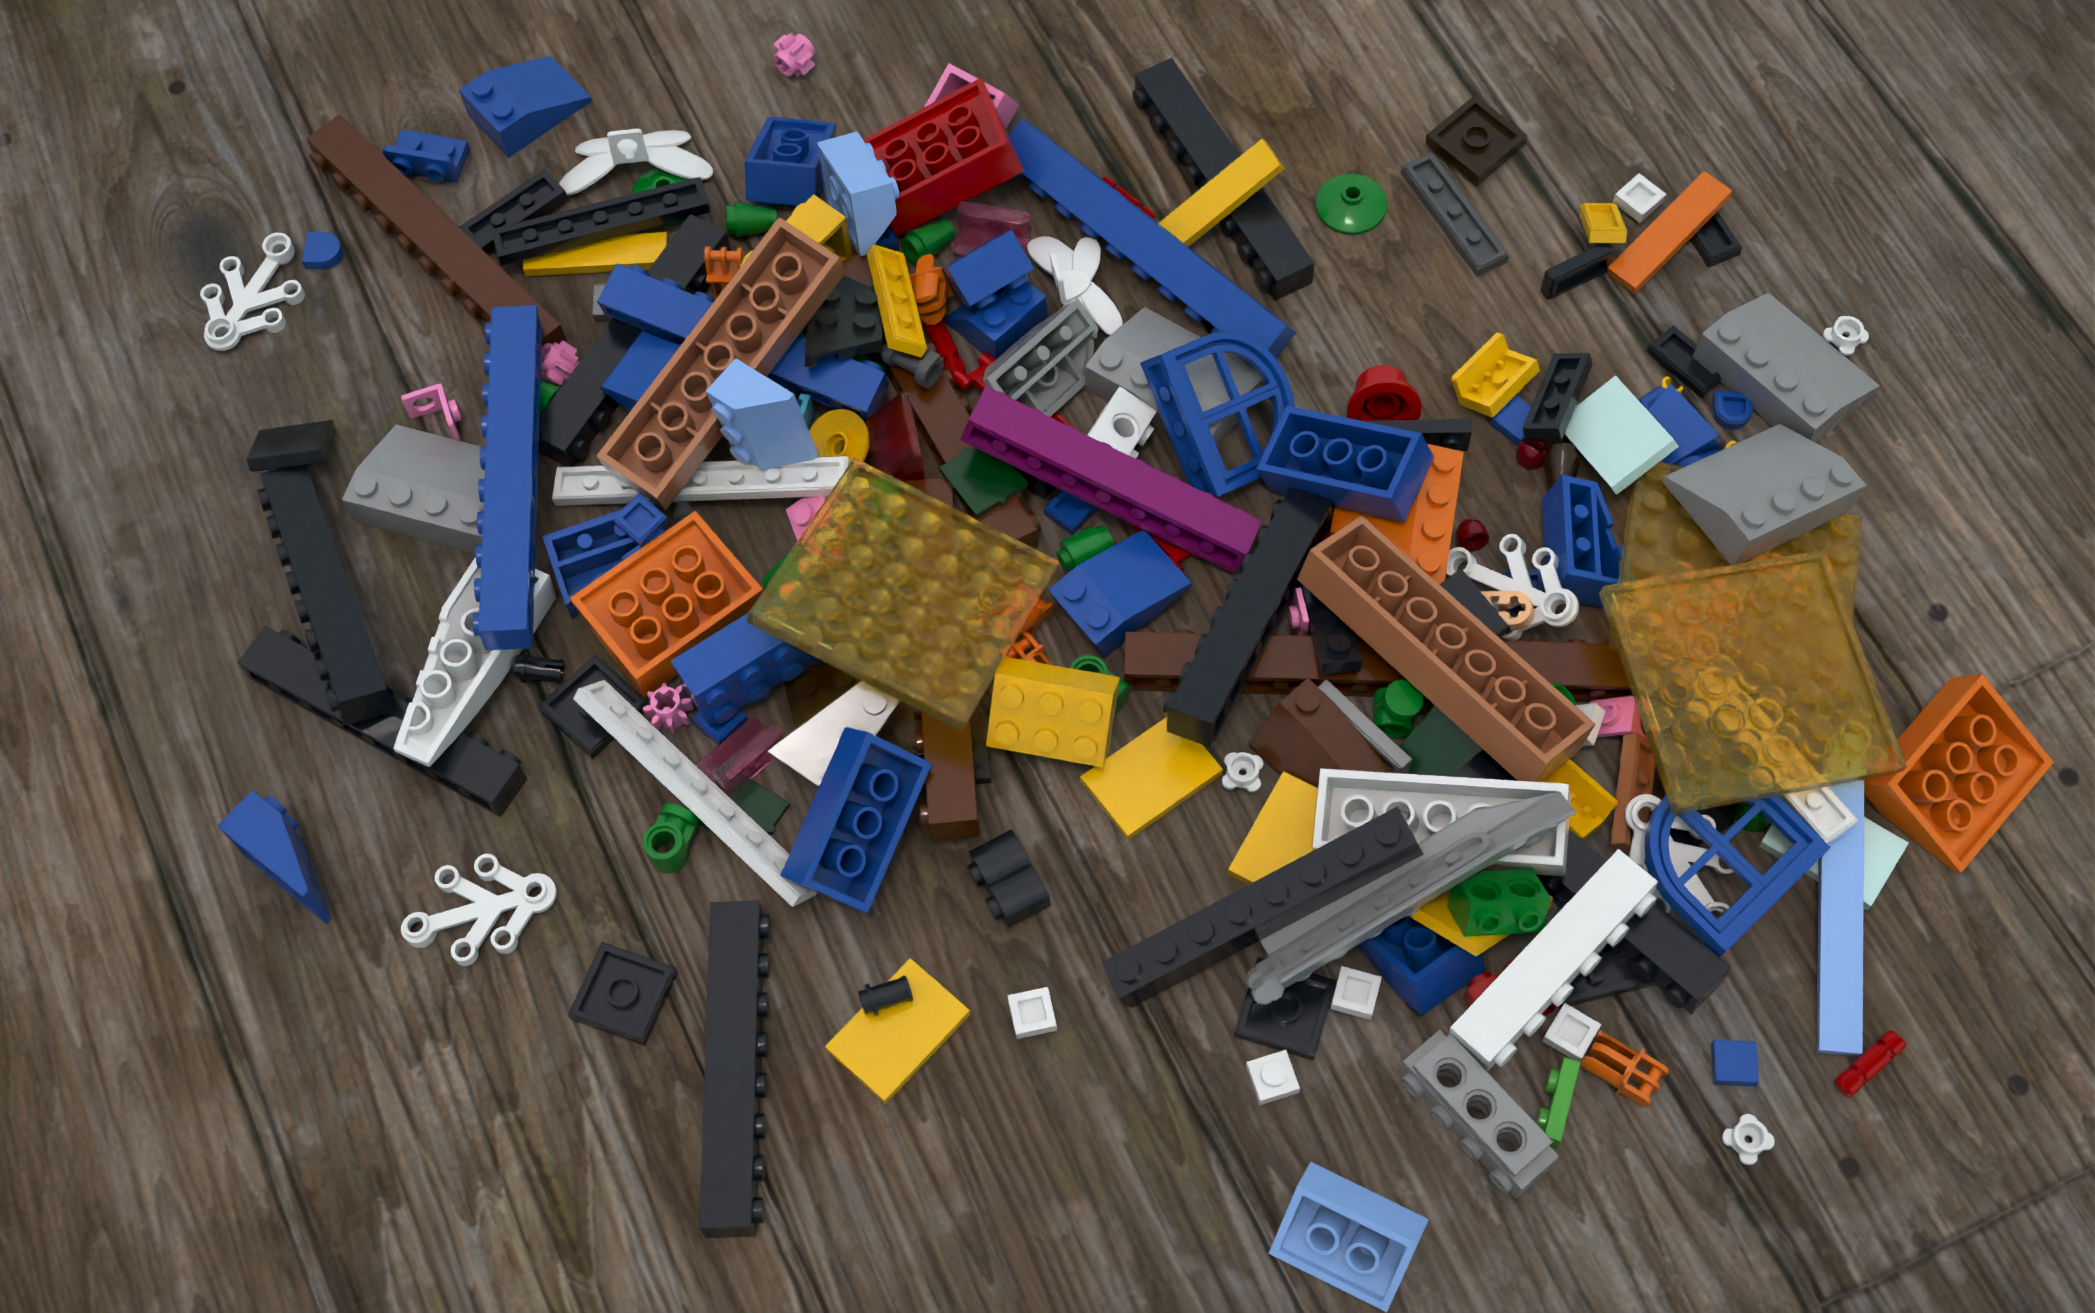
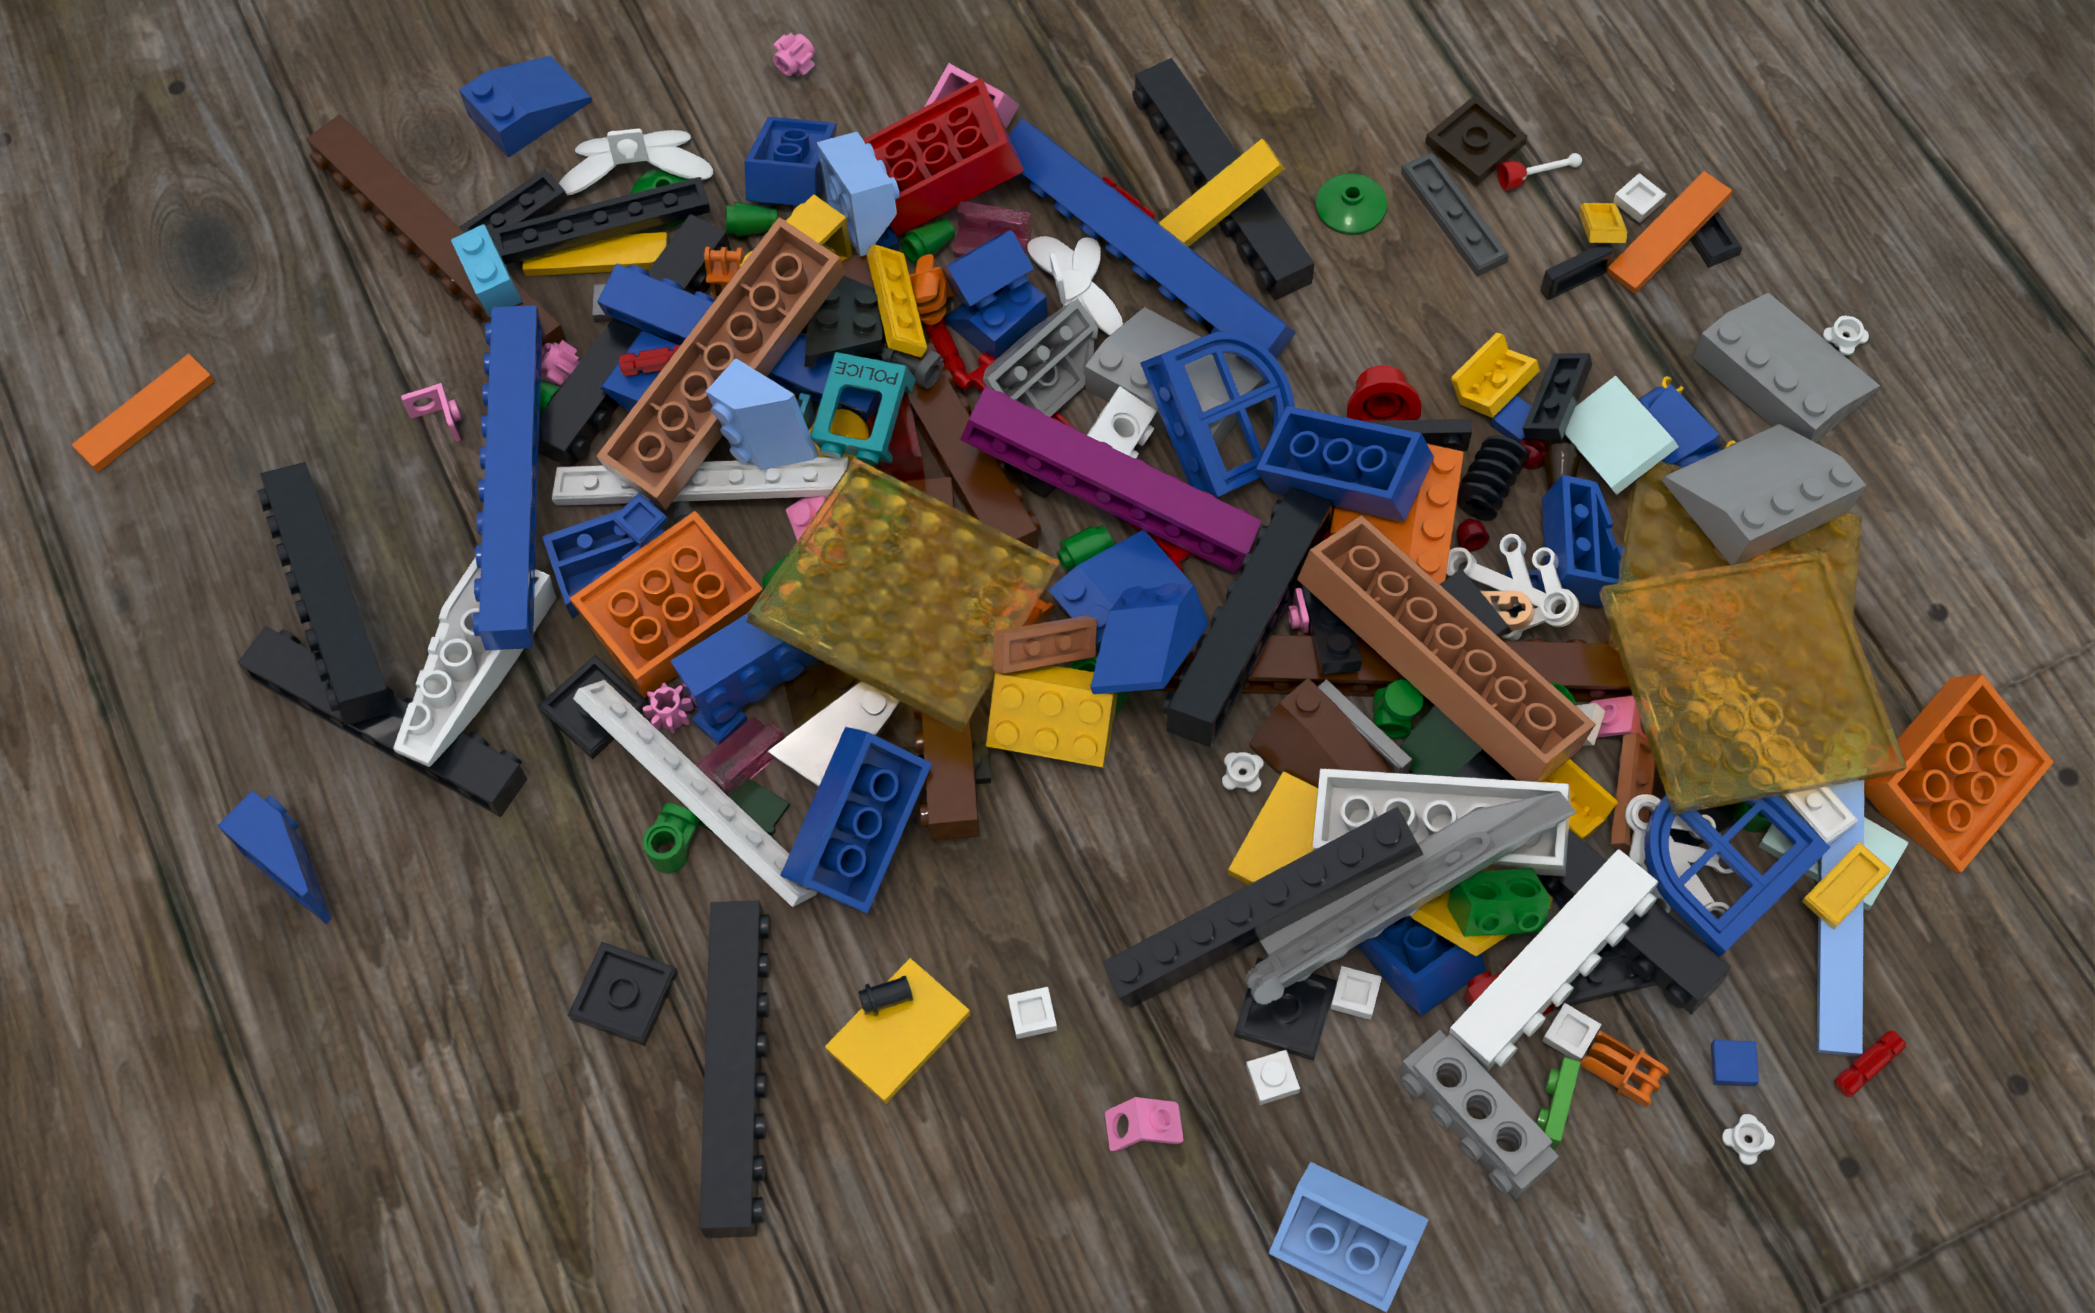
(142, 413): none -> orange tile
(250, 297): white plant -> none
(291, 446): black tile -> none
(321, 250): blue tile -> none
(420, 488): light grey slope -> none
(428, 155): blue bracket -> none
(484, 909): white plant -> none
(486, 269): none -> medium azure brick
(538, 668): black pin -> none
(647, 360): none -> red axle
(869, 375): none -> teal window
(982, 480): dark green piece -> none
(1009, 879): black brick -> none
(1044, 644): none -> nougat plate
(1069, 511): blue tile -> none
(1148, 637): none -> blue slope
(1148, 1121): none -> bright pink bracket
(1150, 778): yellow tile -> none
(1491, 477): none -> black piece
(1513, 173): none -> hinge
(1676, 353): black tile -> none
(1731, 409): blue tile -> none
(1846, 885): none -> yellow tile

